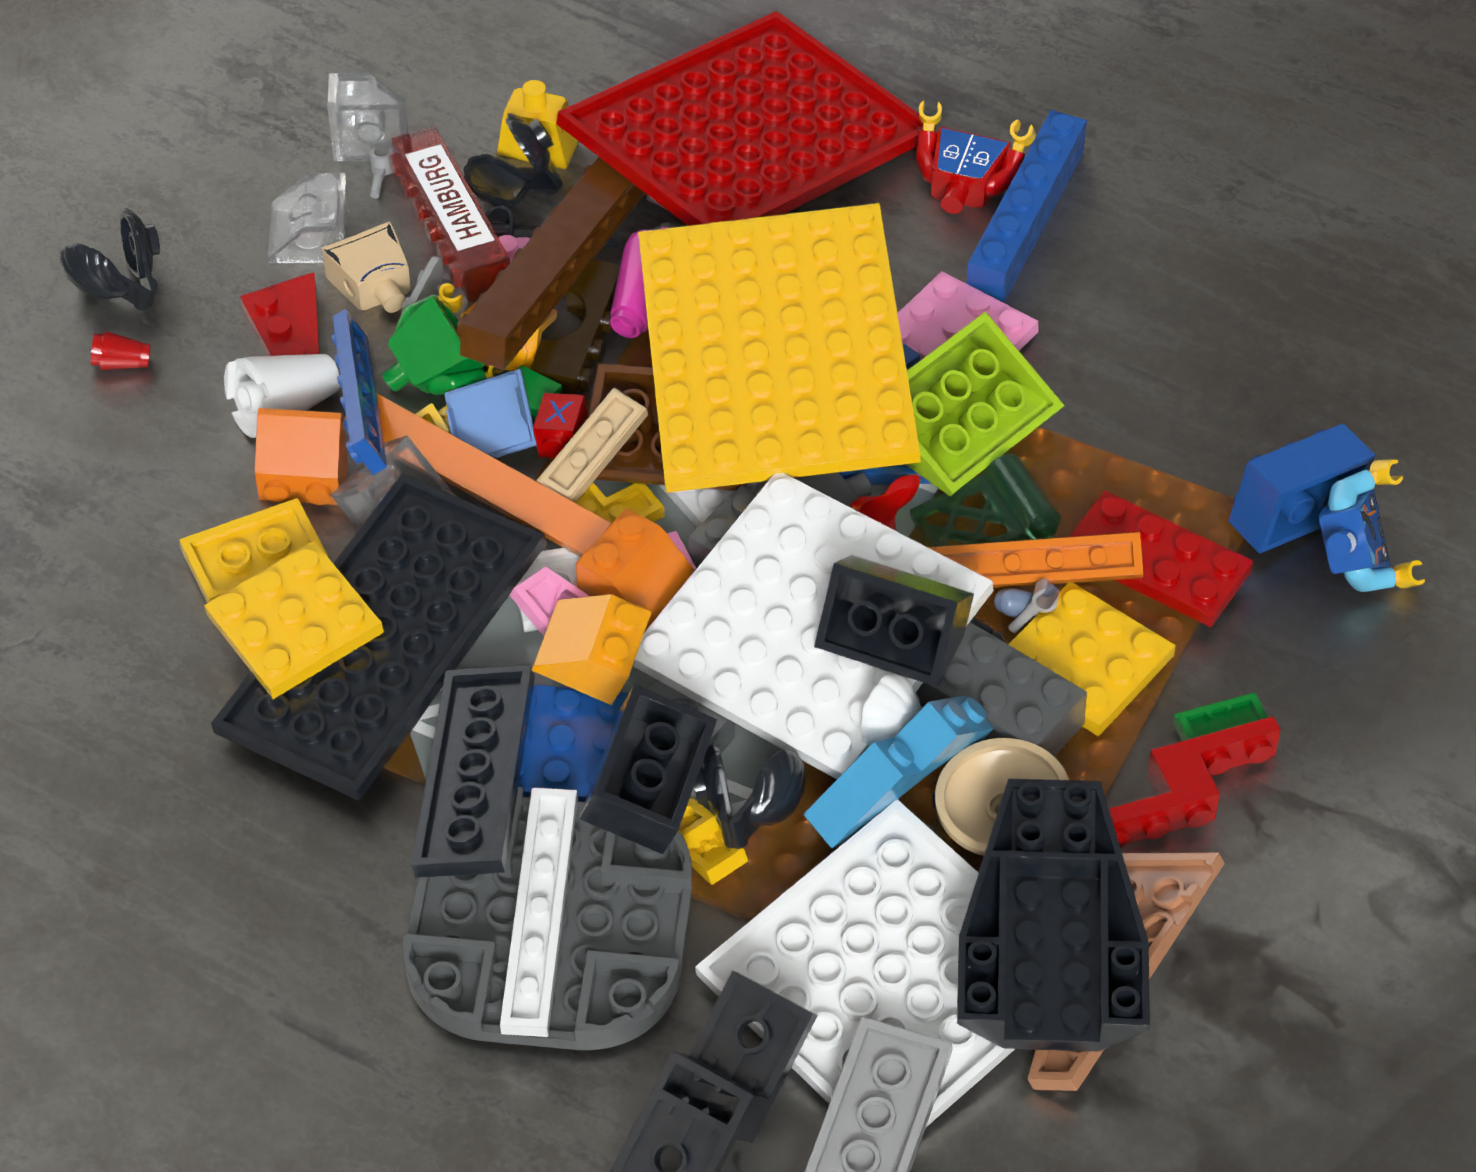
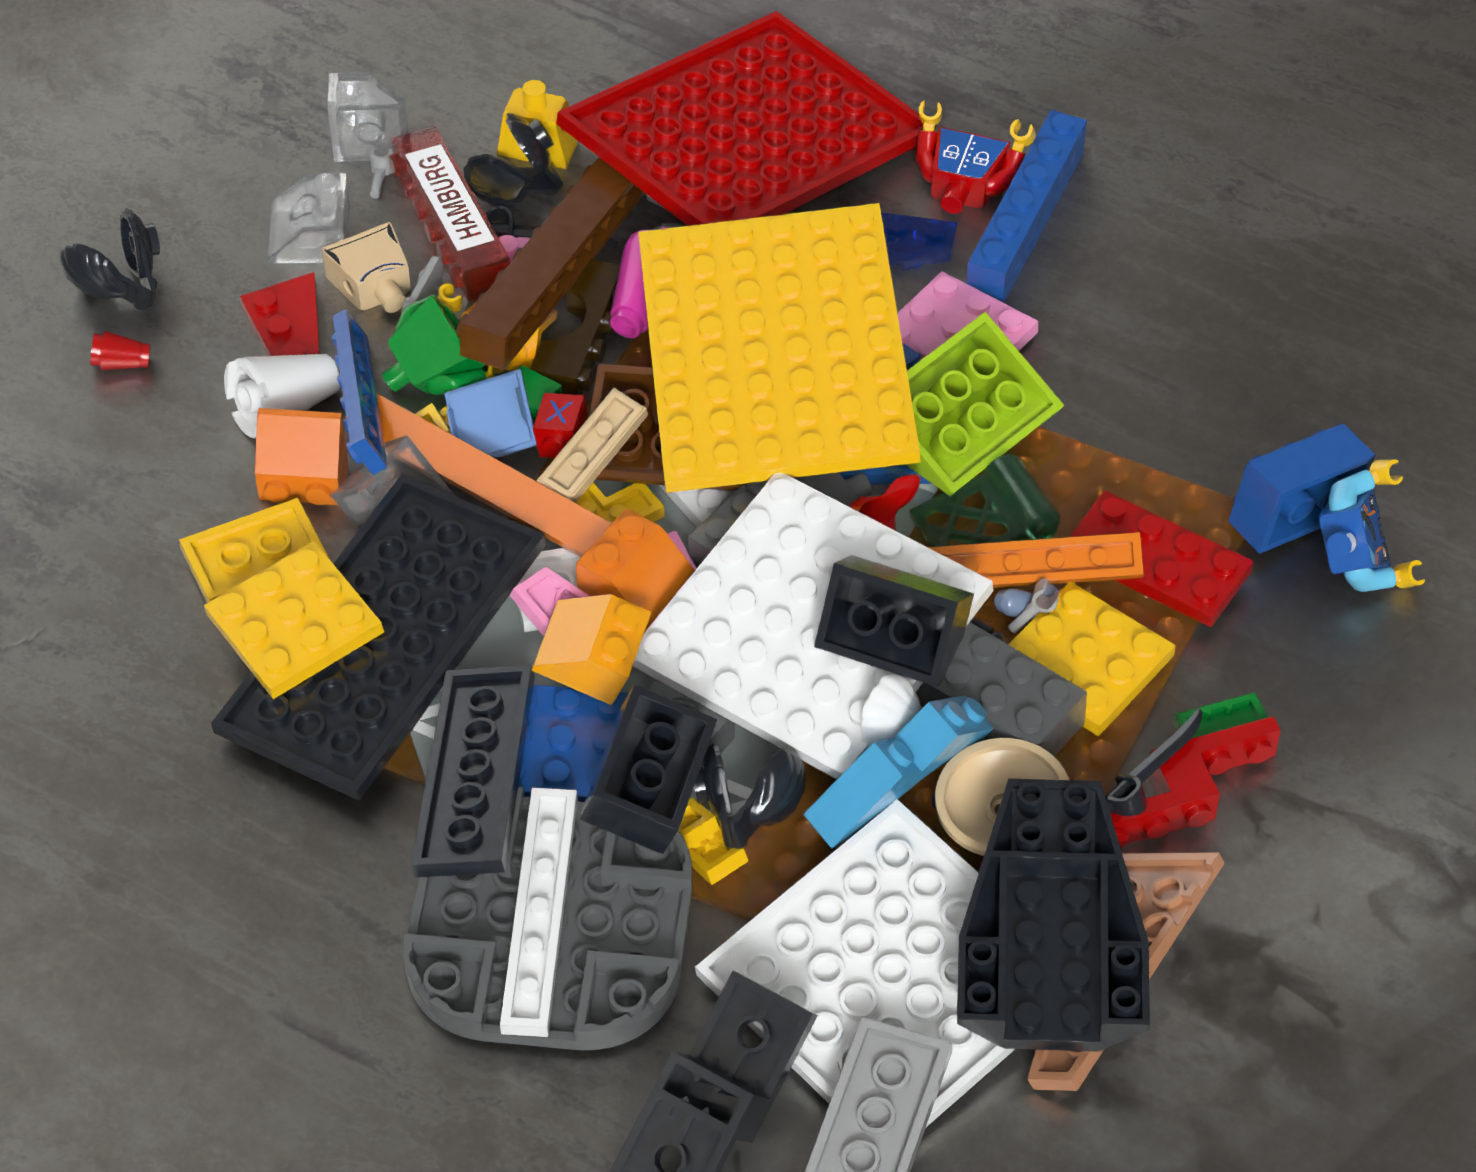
(918, 240): none -> clear blue wing
(1128, 795): none -> black sword

